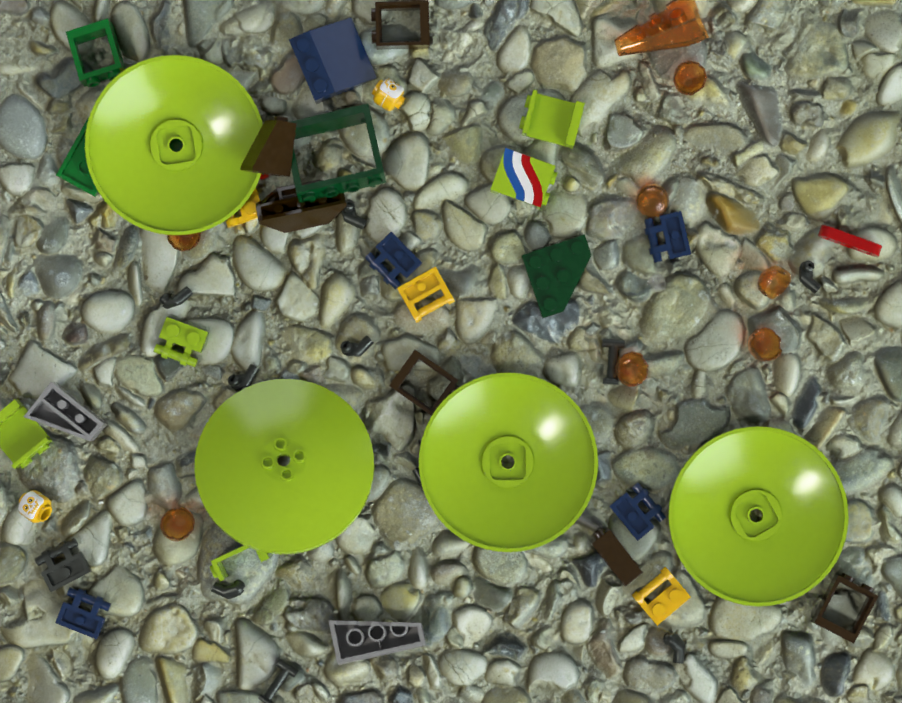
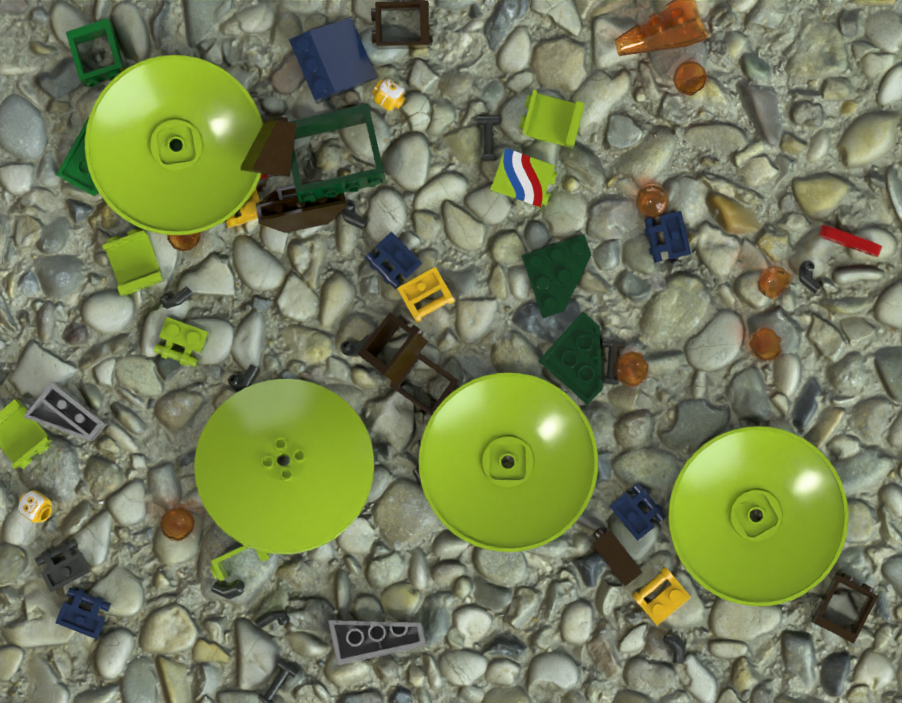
(133, 262): none -> lime panel
(270, 616): none -> pearl dark grey arm
(403, 357): none -> dark brown window
(488, 122): none -> pearl dark grey piece
(577, 358): none -> dark green plate

